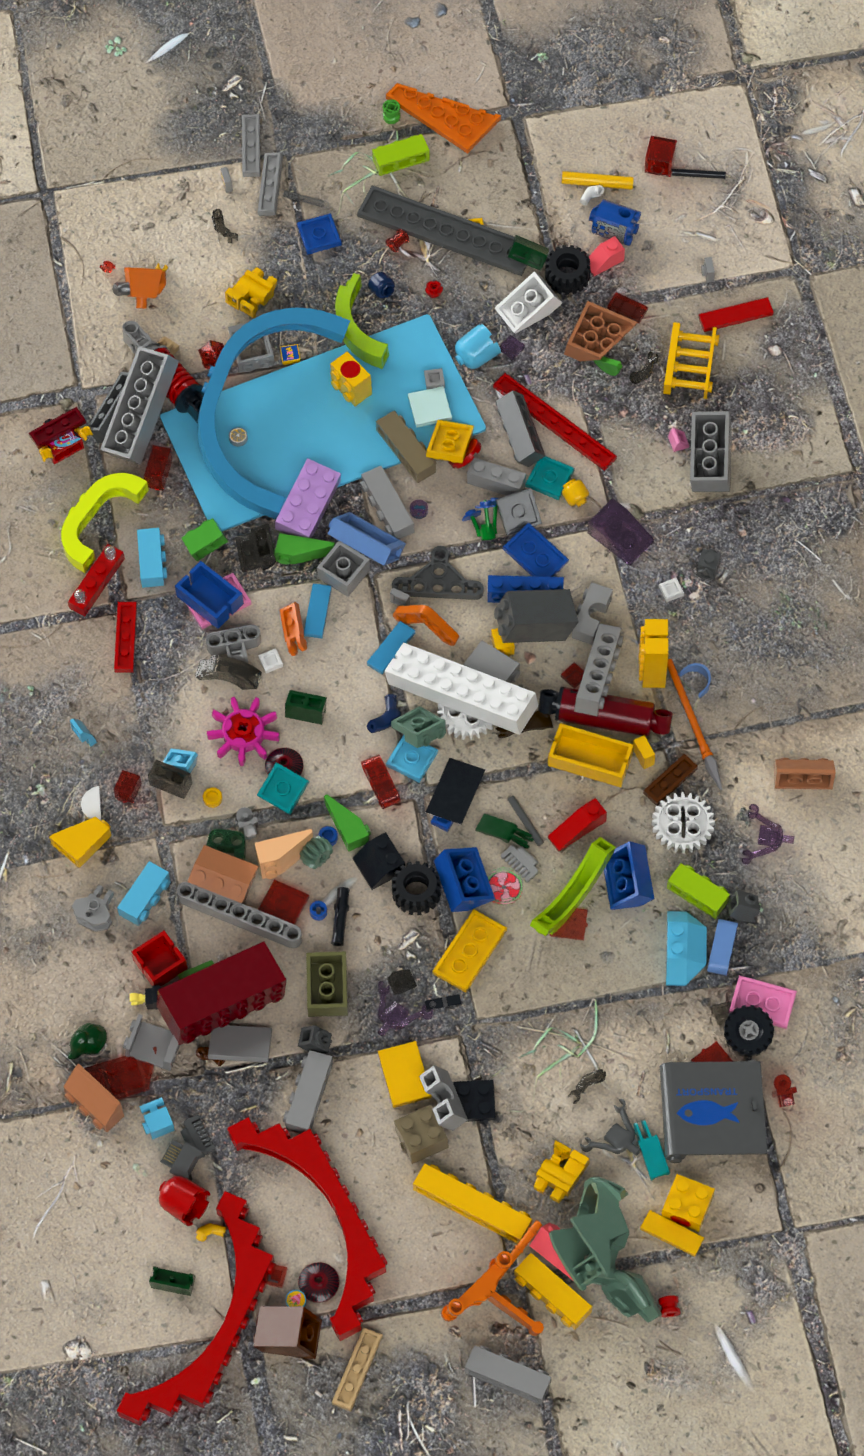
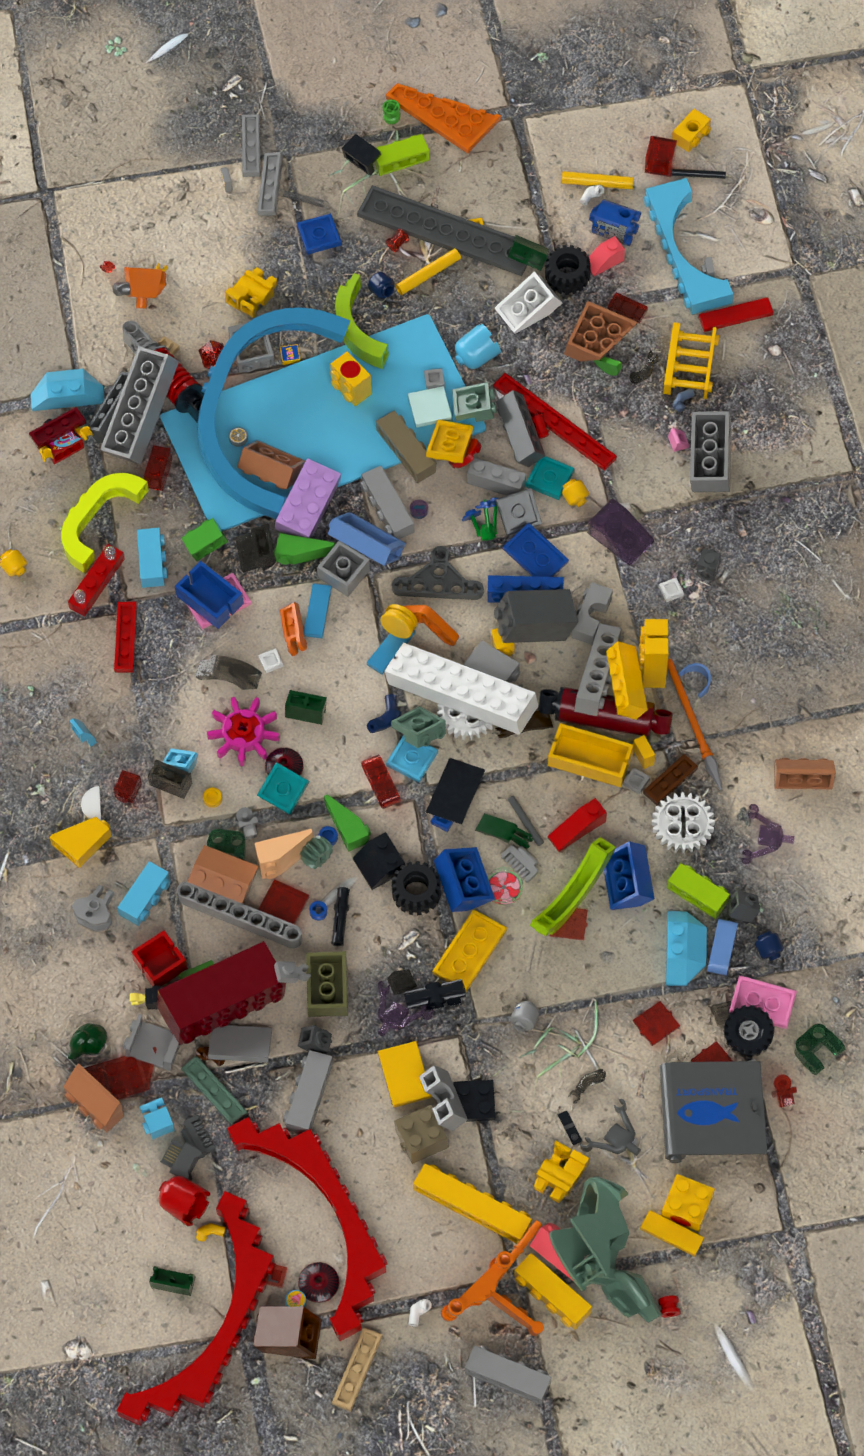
(13, 563): none -> yellow head
(66, 390): none -> medium azure wedge
(214, 1091): none -> sand green tile
(218, 222): clear smoke arm -> none
(234, 649): light grey piece -> none
(270, 464): none -> nougat slope
(289, 973): none -> light grey plate
(361, 154): none -> black panel
(399, 597): light grey tile -> none
(399, 621): none -> yellow head
(417, 1310): none -> white arm
(428, 271): none -> yellow piece
(433, 293): red plate -> none
(435, 994): none -> black piece
(474, 402): none -> sand green plate
(511, 347): clear purple tile -> none
(524, 1016): none -> light grey head
(540, 426): none -> red pin
(569, 1127): none -> black sticker
(573, 675): clear red tile -> none
(626, 680): none -> yellow brick
(636, 780): none -> light grey plate
(651, 1152): teal arm -> none
(656, 1023): none -> clear red piece
(680, 398): none -> sand blue arm
(691, 130): none -> yellow brick
(699, 290): none -> medium azure arch
(769, 945): none -> dark blue head
(829, 1040): none -> clear green piece

